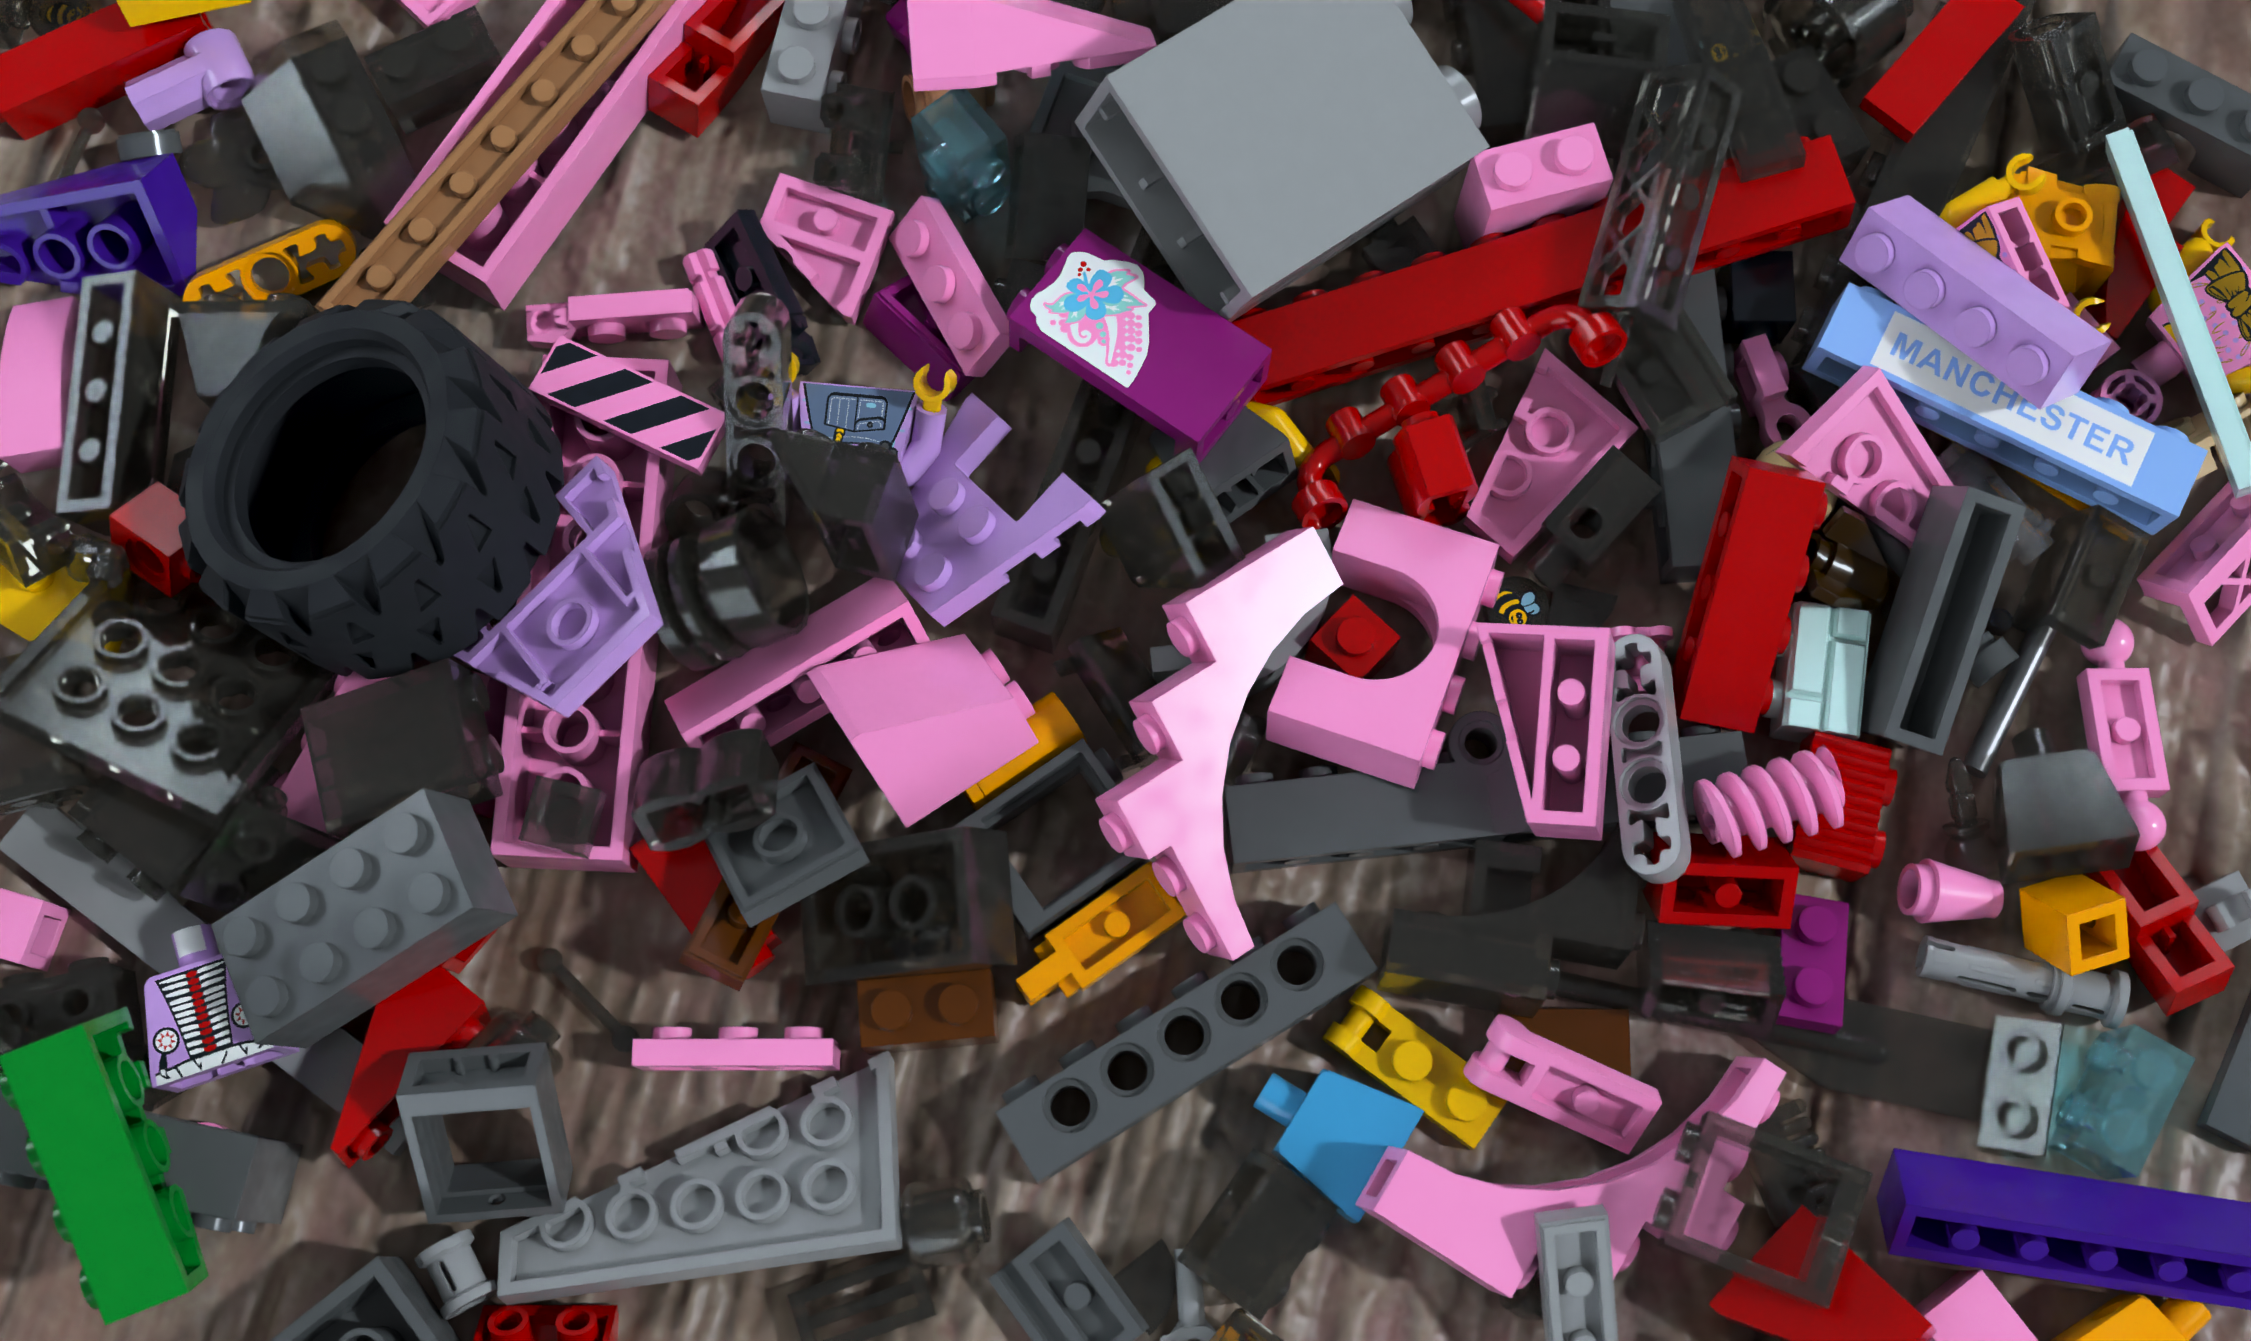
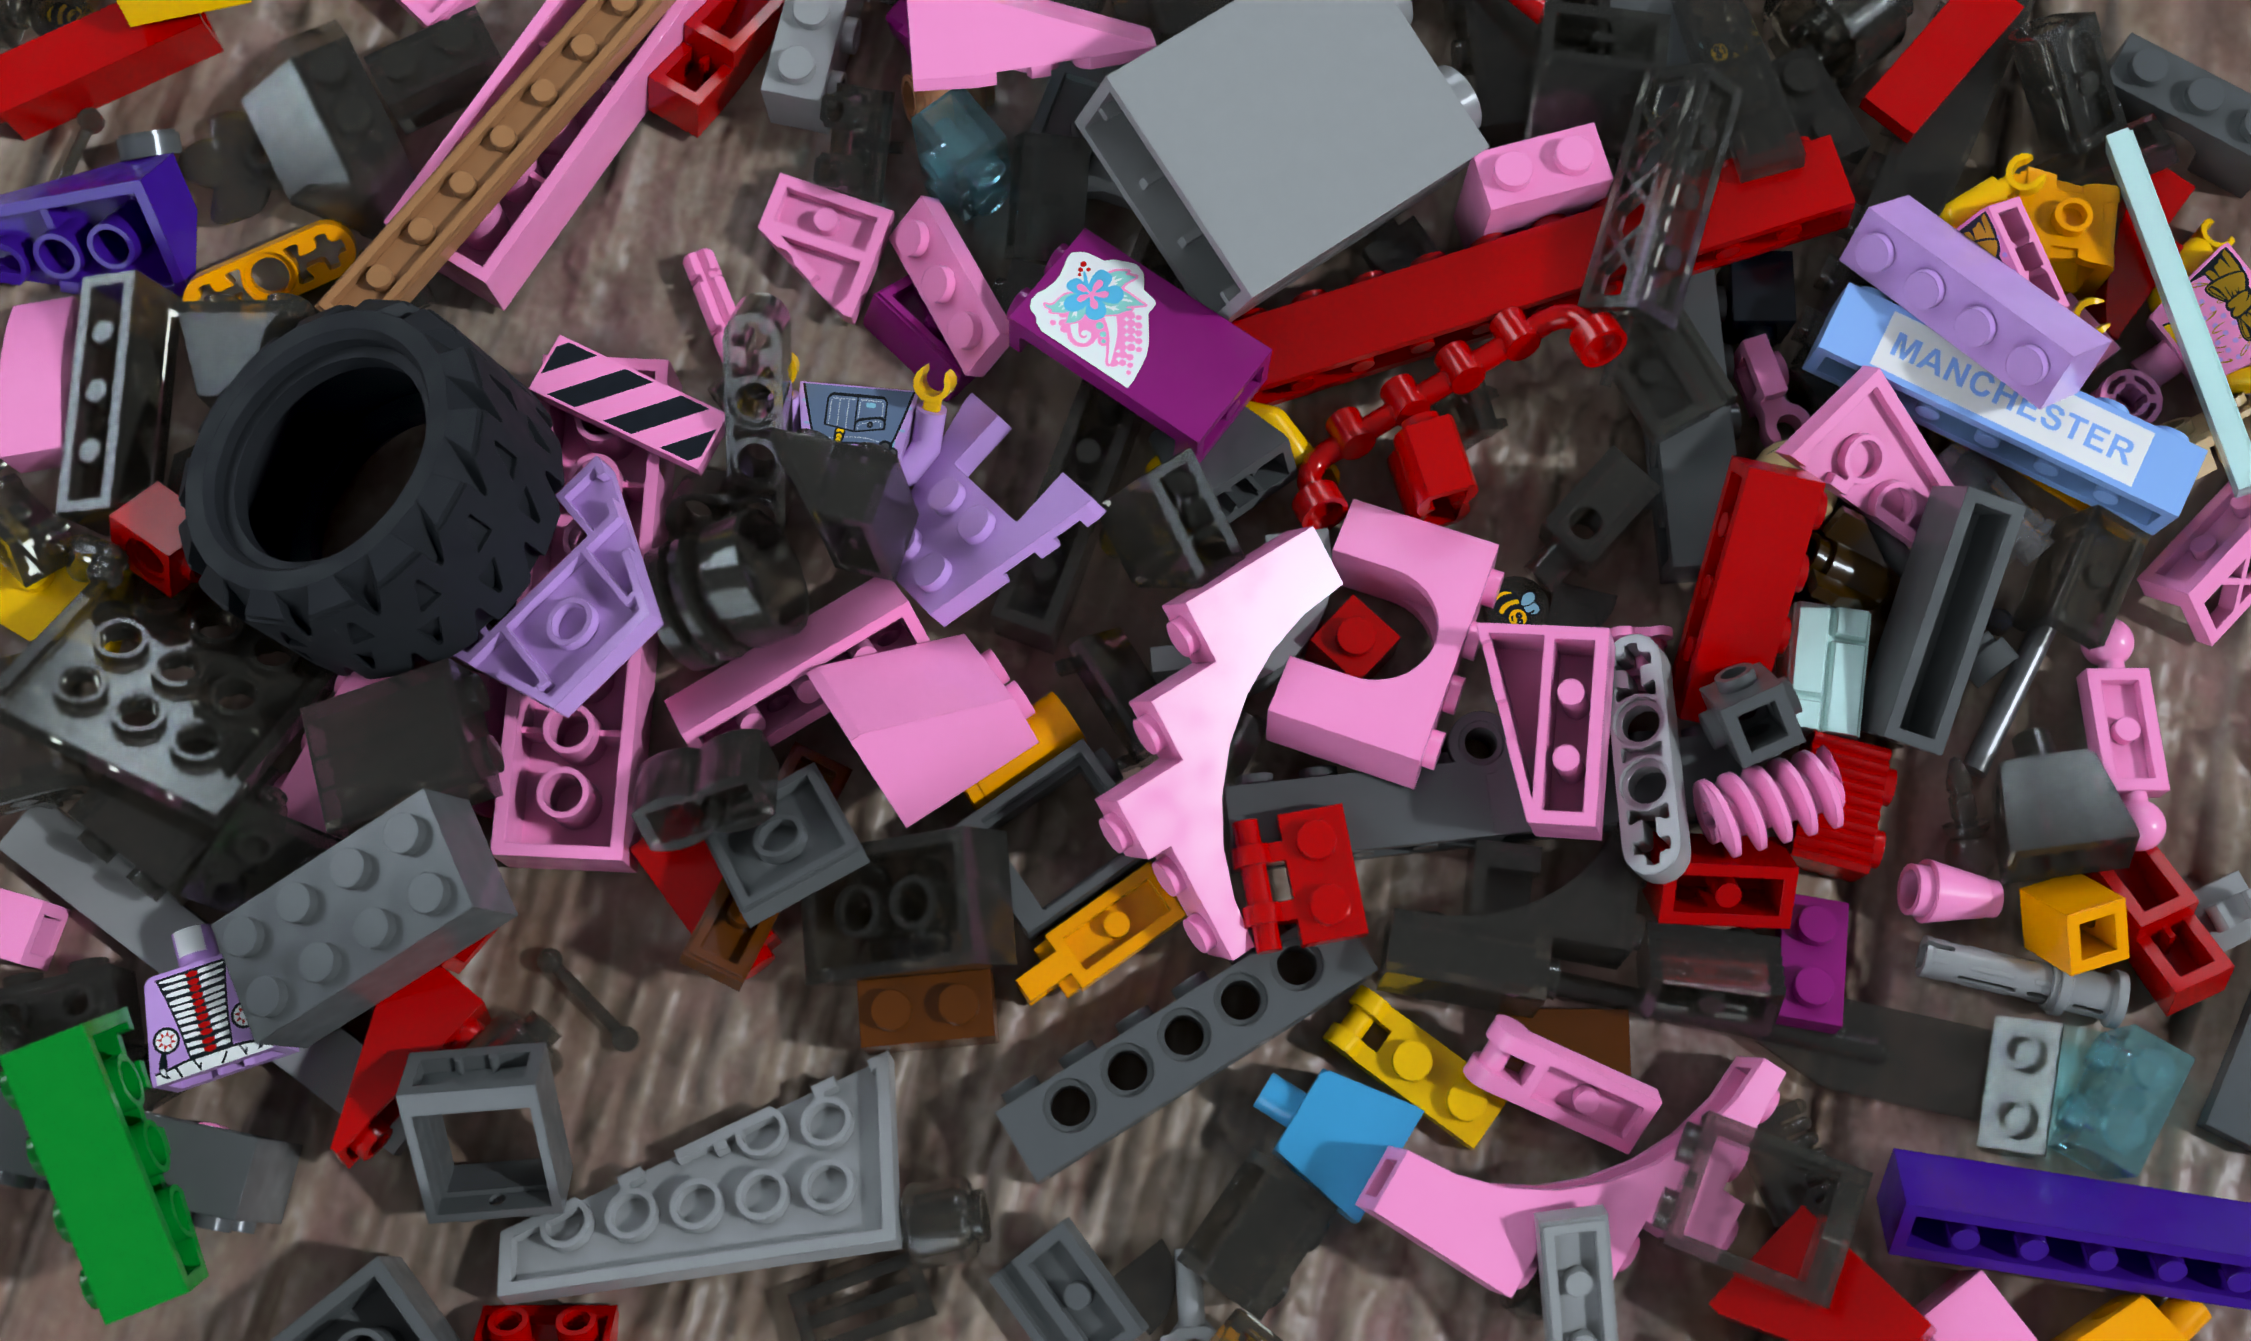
(207, 75): lavender piece -> none
(456, 1274): light grey bush -> none
(562, 817): clear smoke plate -> none
(612, 316): bright pink hinge -> none
(736, 1050): bright pink plate -> none
(753, 267): black hinge -> none
(1319, 876): none -> red plate
(1545, 453): bright pink wing -> none
(1751, 713): none -> dark grey brick

